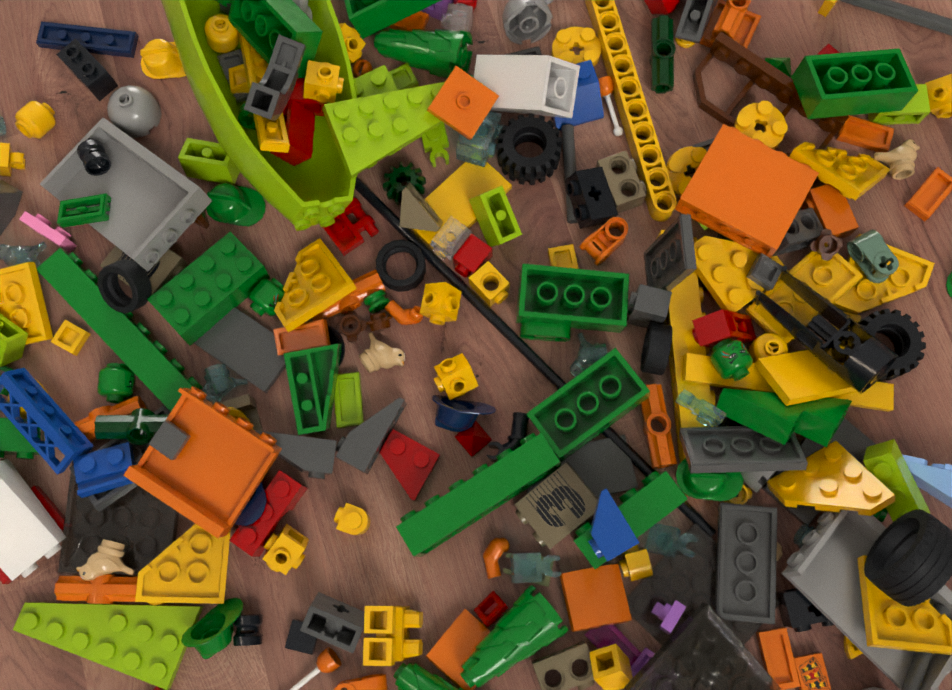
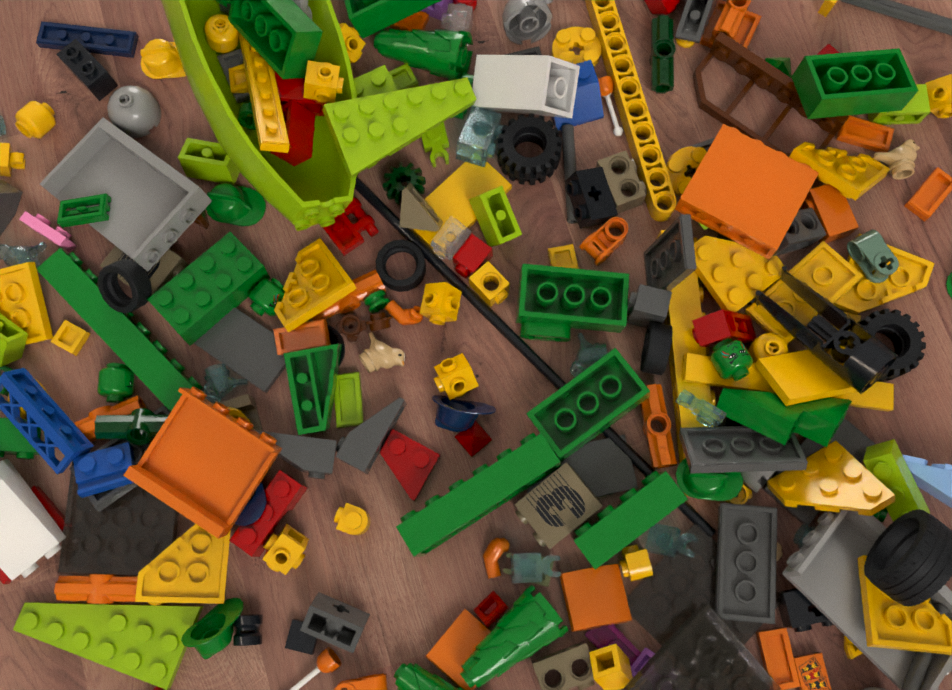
(93, 157): black wheel -> none
(105, 561): tan animal -> none
(169, 440): dark grey tile -> none
(274, 90): dark grey arch -> none
(367, 67): orange hinge -> none
(392, 635): yellow hips -> none
(462, 103): orange plate -> none
(518, 432): black piece -> none
(610, 529): blue slope -> none
(668, 614): medium lavender plate -> none
(764, 114): yellow plate -> none
(764, 272): dark grey tile -> none
(833, 247): reddish brown plate -> none

